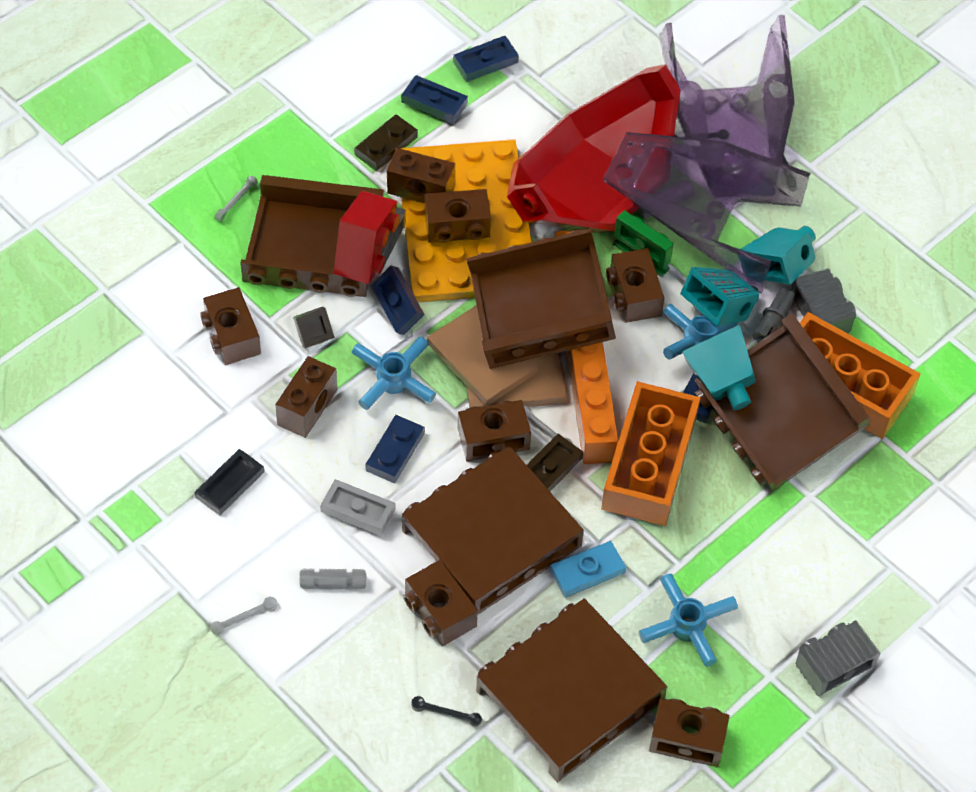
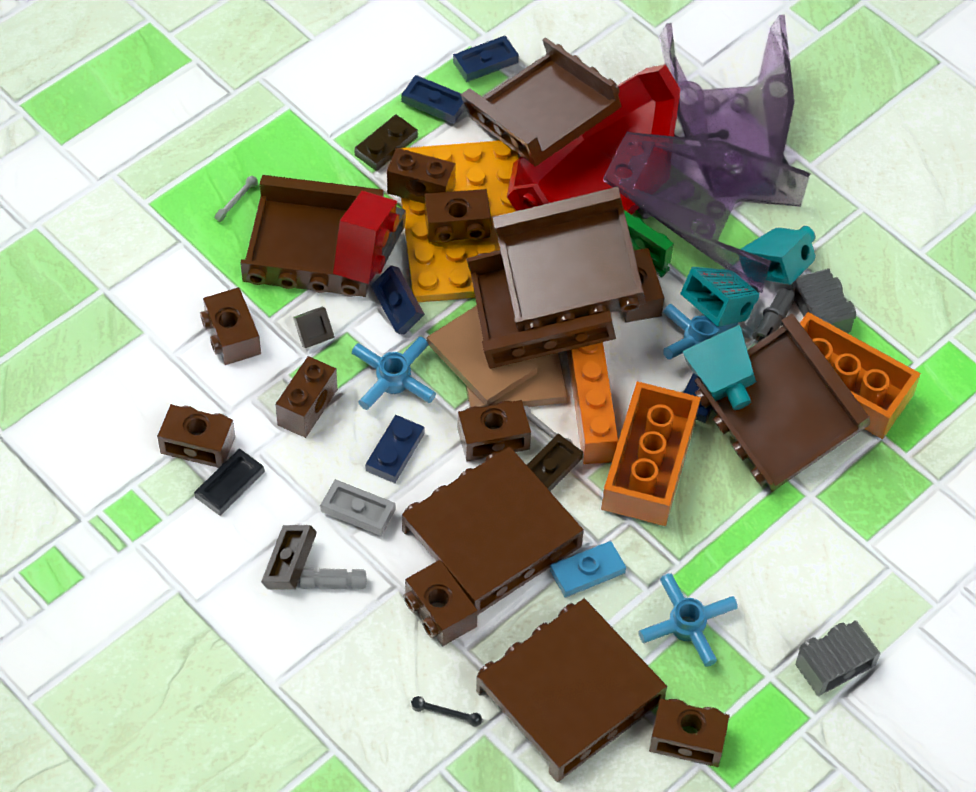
(208, 448): none -> reddish brown brick
(269, 604): light grey hinge -> none
(289, 557): none -> plate
(545, 104): none -> panel
(569, 259): none -> panel

